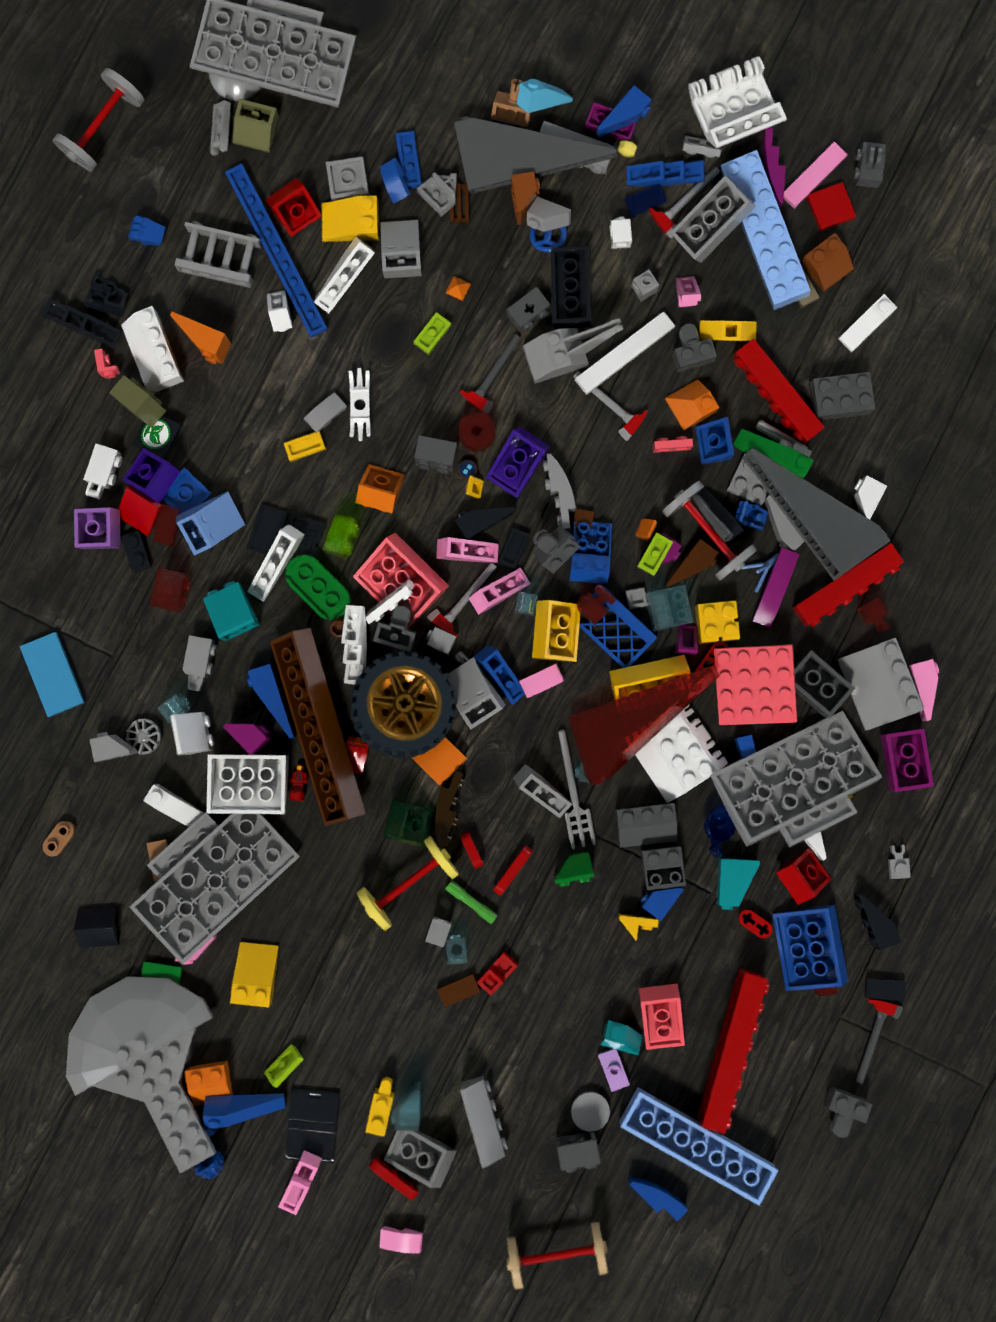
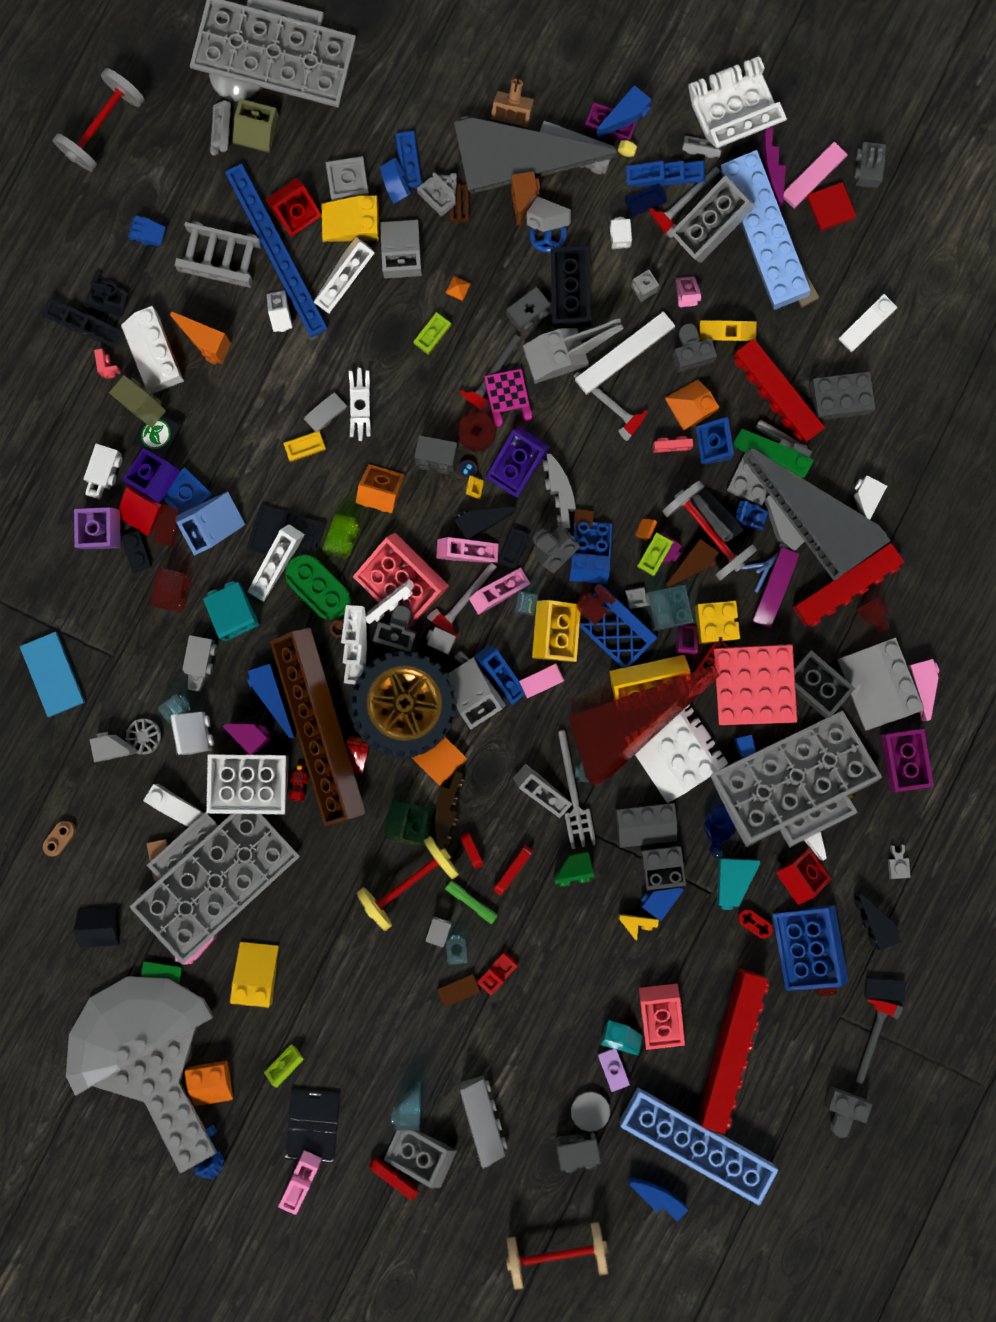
(233, 1109): blue slope -> none
(380, 1108): yellow hinge -> none
(401, 1241): bright pink slope -> none
(507, 393): none -> dark pink flag
(537, 95): medium azure slope -> none
(828, 262): dark orange slope -> none

